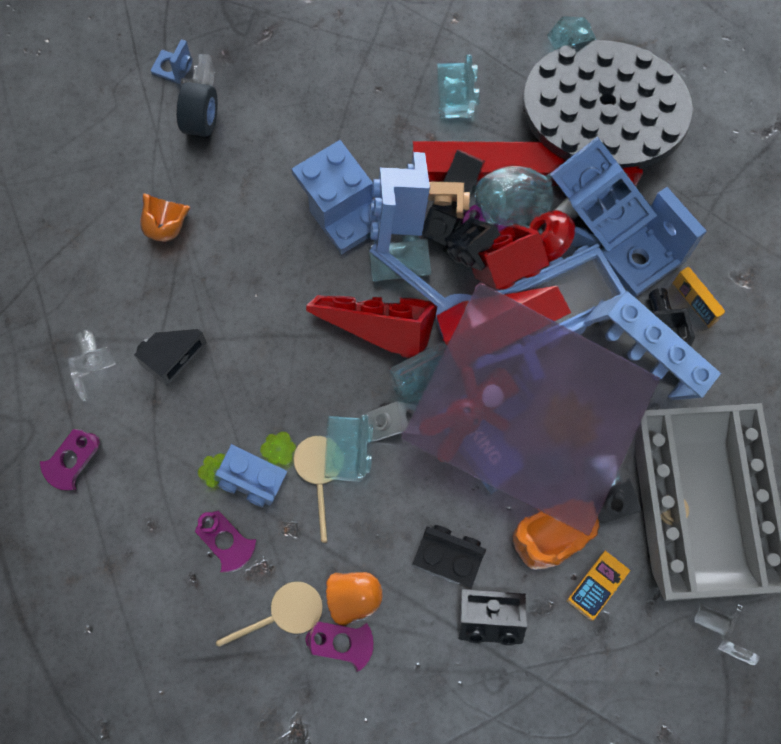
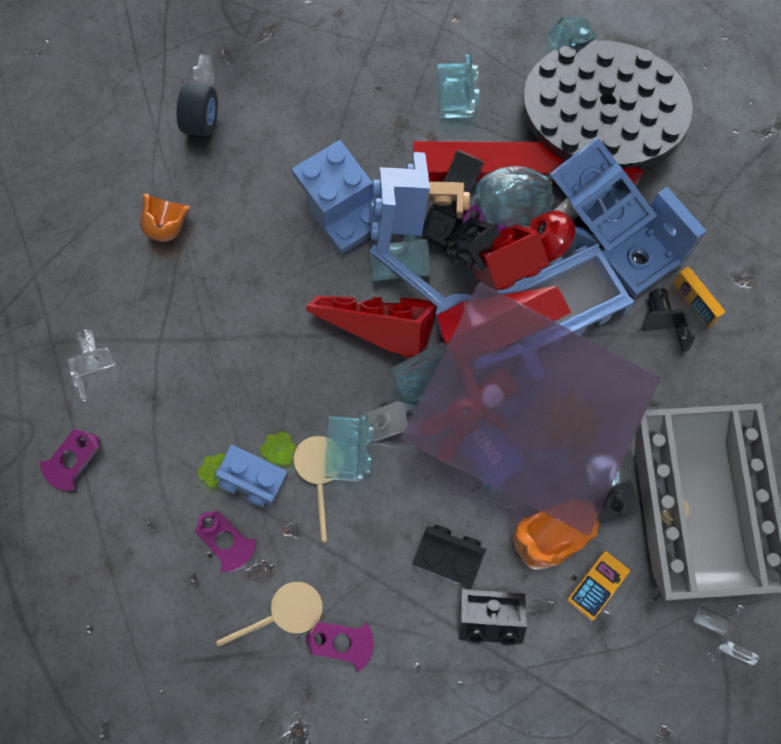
(169, 352): black slope -> none
(180, 63): medium blue bracket -> none
(352, 596): orange hair -> none
(660, 341): light blue window -> none

